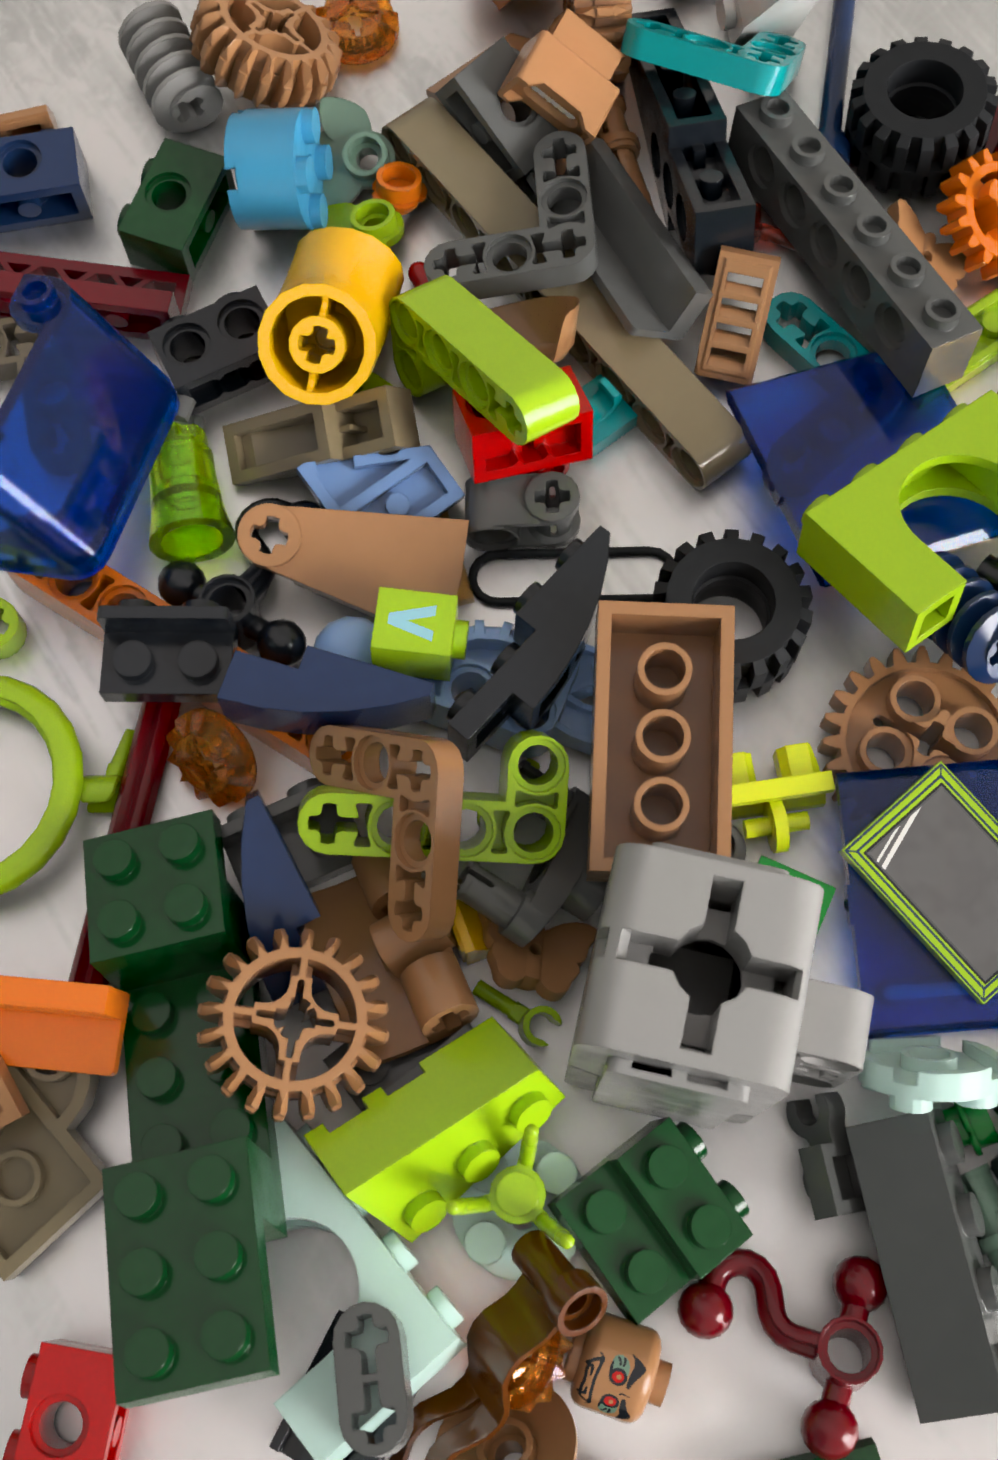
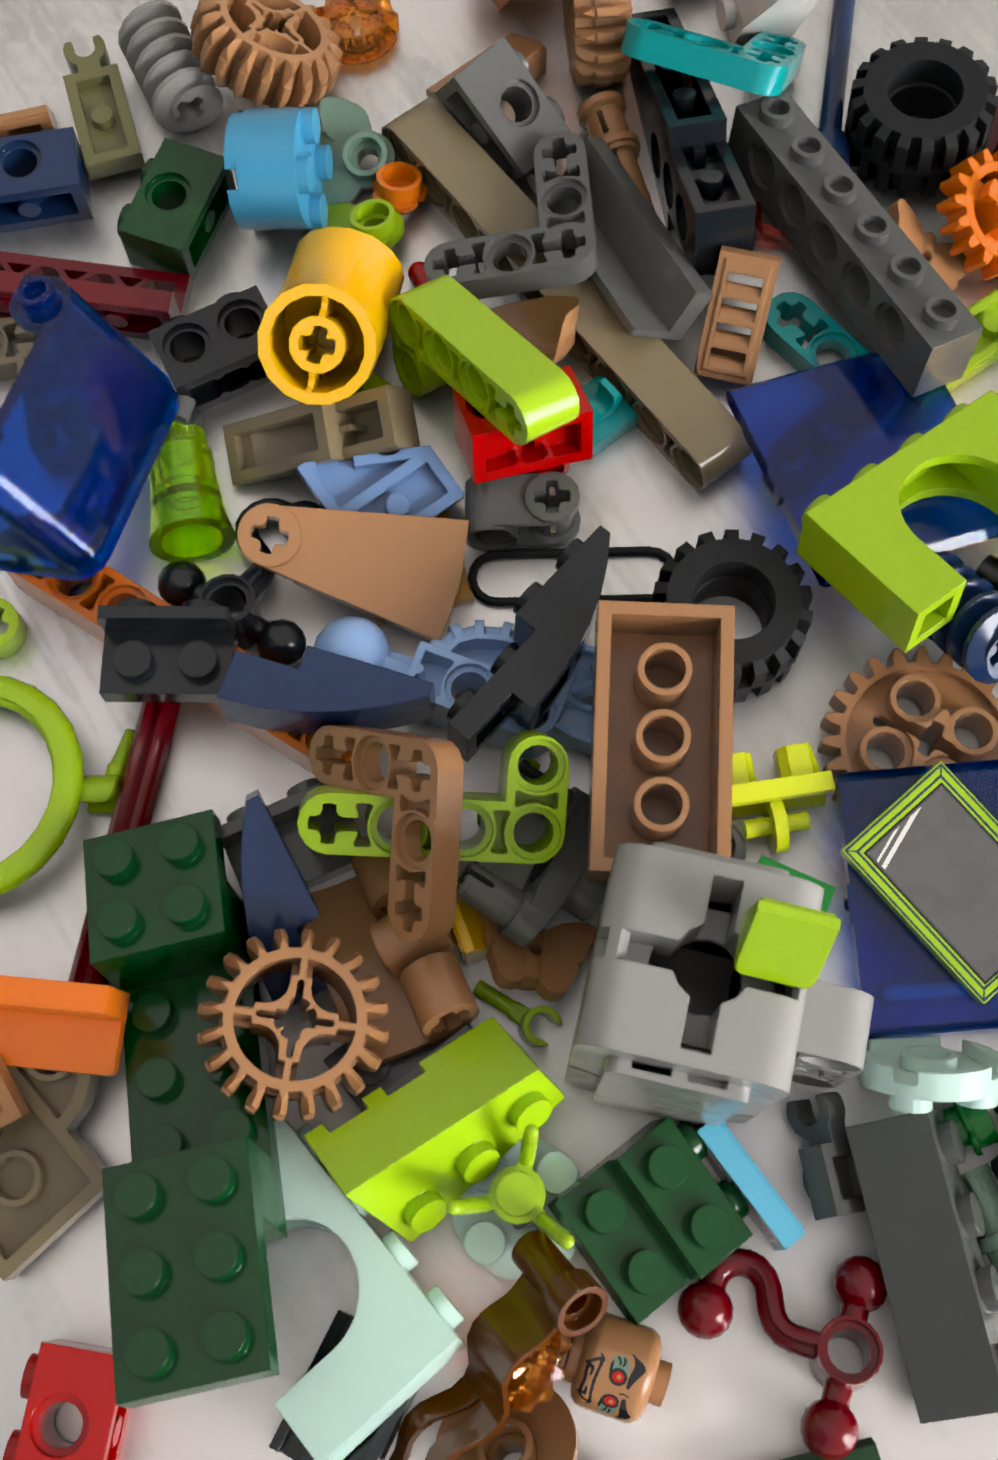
(101, 113): none -> olive plate
(219, 741): clear orange gear -> none
(354, 1380): dark grey beam -> none
(418, 633): lime brick -> none
(566, 76): piece -> none
(764, 1203): none -> medium azure tile
(785, 942): none -> lime slope

